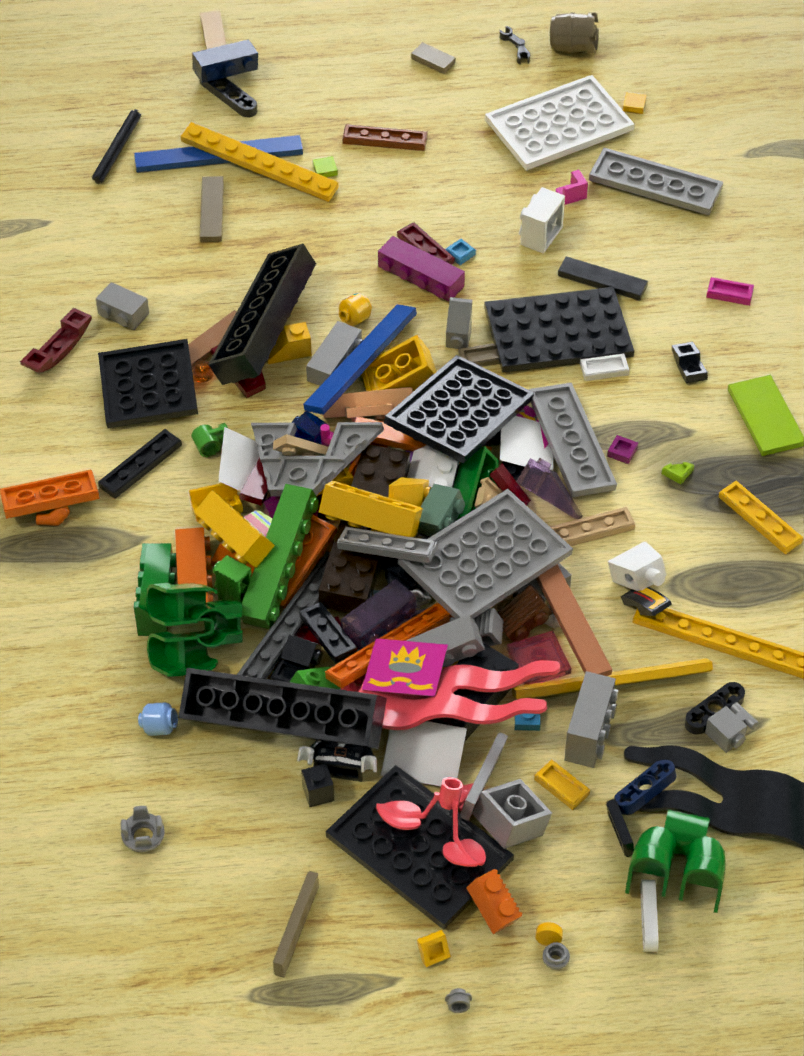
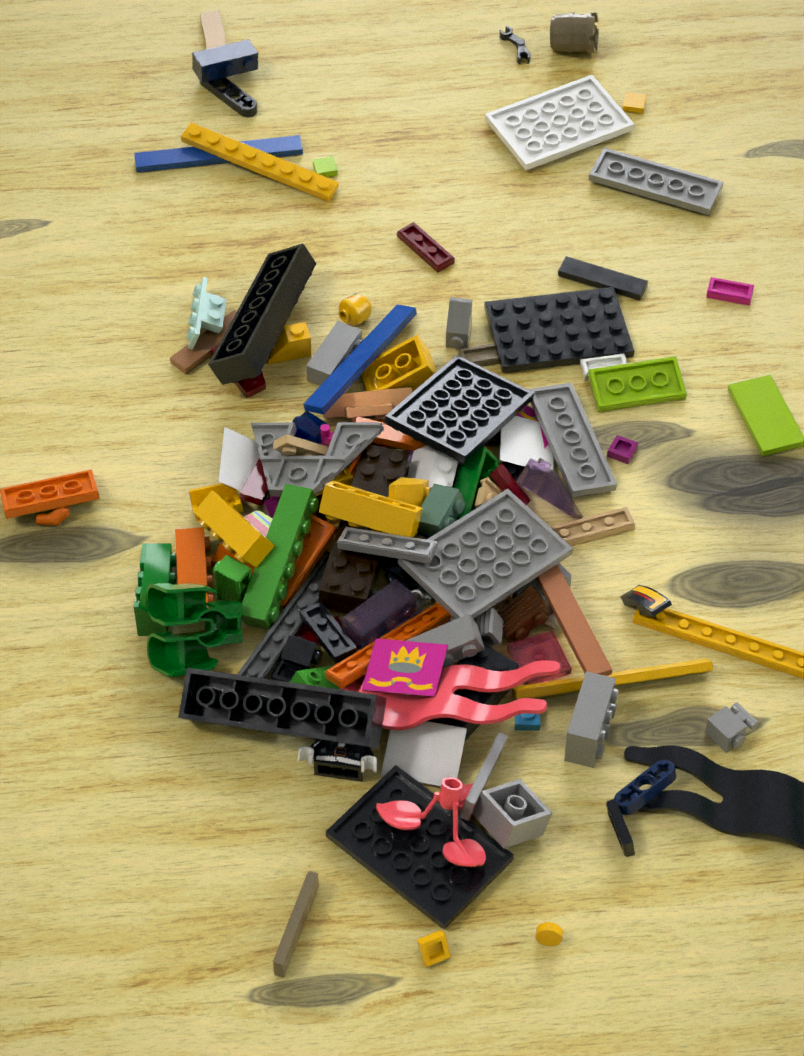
(60, 344): dark red slope -> none
(116, 146): black axle -> none
(122, 306): light grey brick -> none
(139, 463): black tile -> none
(142, 819): light grey piece -> none
(147, 383): black plate -> none
(158, 719): light blue head -> none
(202, 371): clear orange tile -> none
(206, 314): none -> light aqua bracket
(208, 439): bright green piece -> none
(211, 209): dark tan tile -> none
(317, 785): black brick -> none
(385, 137): dark orange tile -> none
(421, 268): magenta brick -> none
(433, 58): tile -> none
(458, 1000): light grey plate -> none
(461, 251): dark azure tile -> none
(494, 901): orange brick -> none
(542, 220): white brick -> none
(556, 949): light grey plate -> none
(562, 784): yellow tile -> none
(576, 189): dark pink panel -> none
(637, 384): none -> lime tile
(638, 568): white torso -> none
(649, 915): white beam -> none
(678, 472): lime tile -> none
(686, 836): green piece -> none
(688, 362): black slope -> none
(719, 698): black beam -> none
(760, 517): yellow tile -> none

